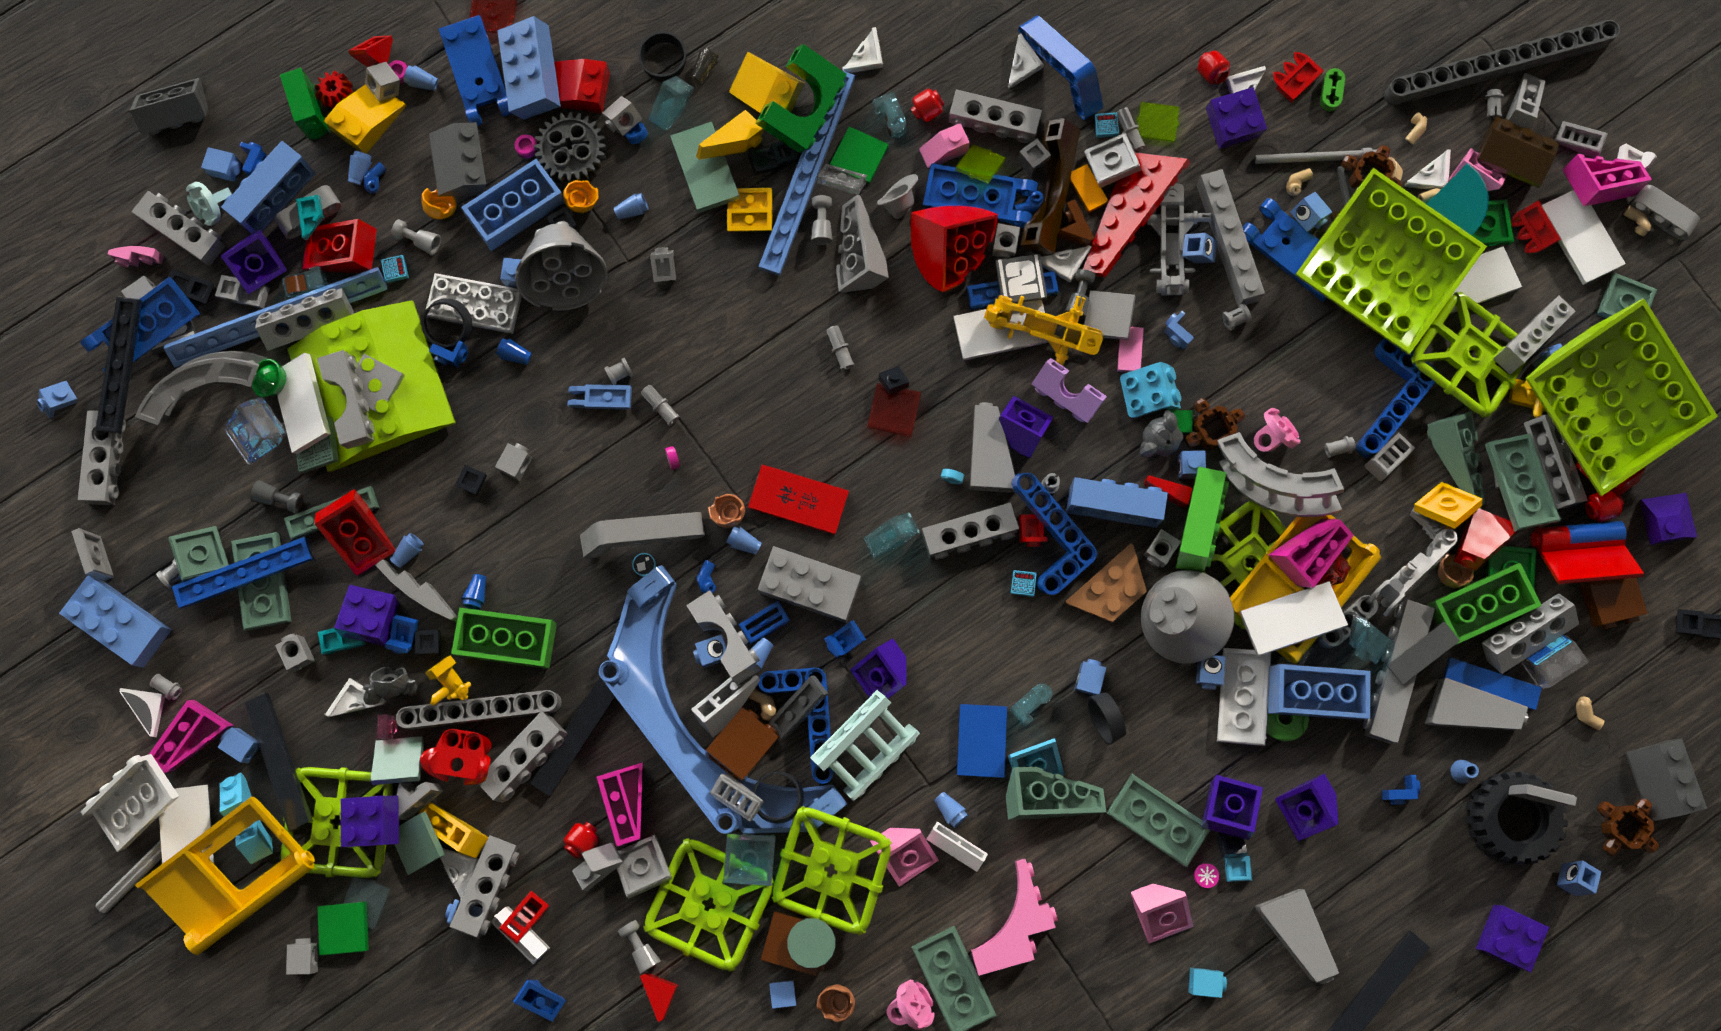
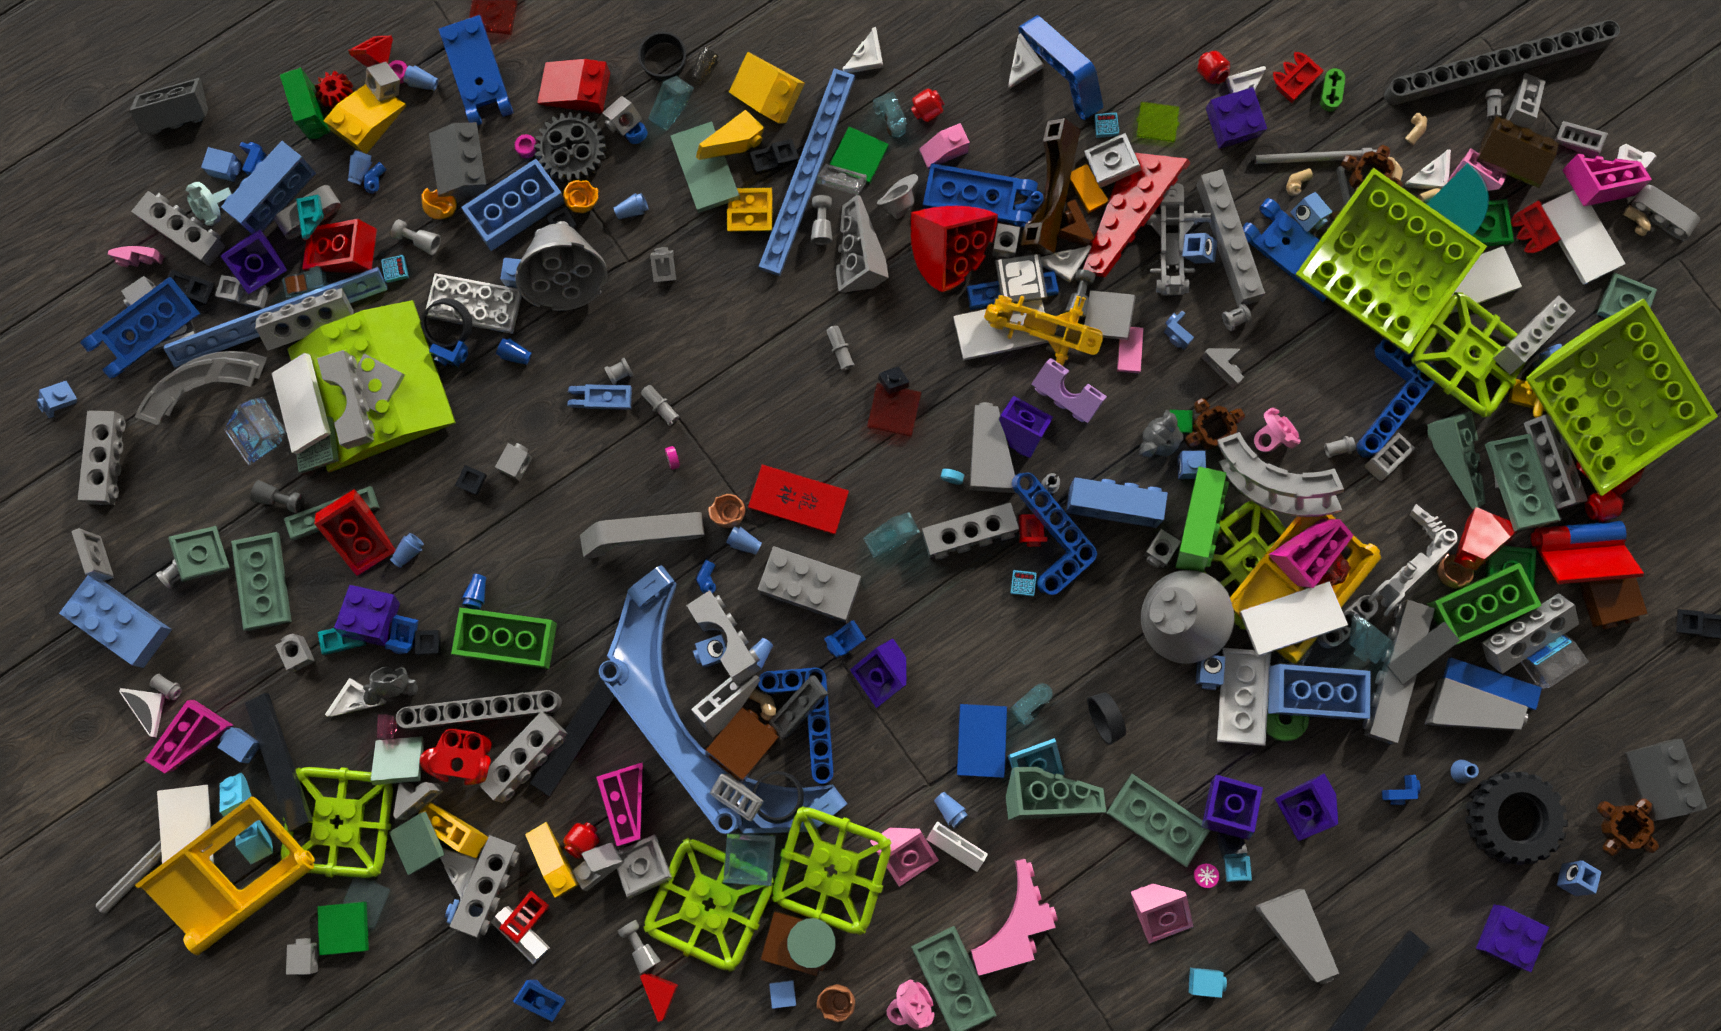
(118, 365): black tile -> none
(131, 800): white bracket -> none
(242, 573): blue plate -> none
(269, 378): green hat -> none
(369, 821): dark purple brick -> none
(424, 594): light grey slope -> none
(449, 679): yellow piece -> none
(528, 68): medium blue brick -> none
(551, 860): none -> yellow slope
(643, 564): black tile -> none
(781, 612): blue tile -> none
(825, 82): green arch -> none
(844, 738): light aqua fence -> none
(980, 164): clear neon green piece -> none
(987, 107): light grey brick -> none
(1033, 157): flat silver panel -> none
(1090, 677): medium blue brick -> none
(1112, 588): medium nougat wing -> none
(1130, 129): light grey axle -> none
(1150, 389): medium azure bracket -> none
(1177, 493): red slope -> none
(1219, 360): none -> light grey slope
(1448, 505): yellow tile -> none
(1542, 795): light grey tile -> none
(1585, 713): tan arm -> none
(1668, 518): dark purple slope -> none

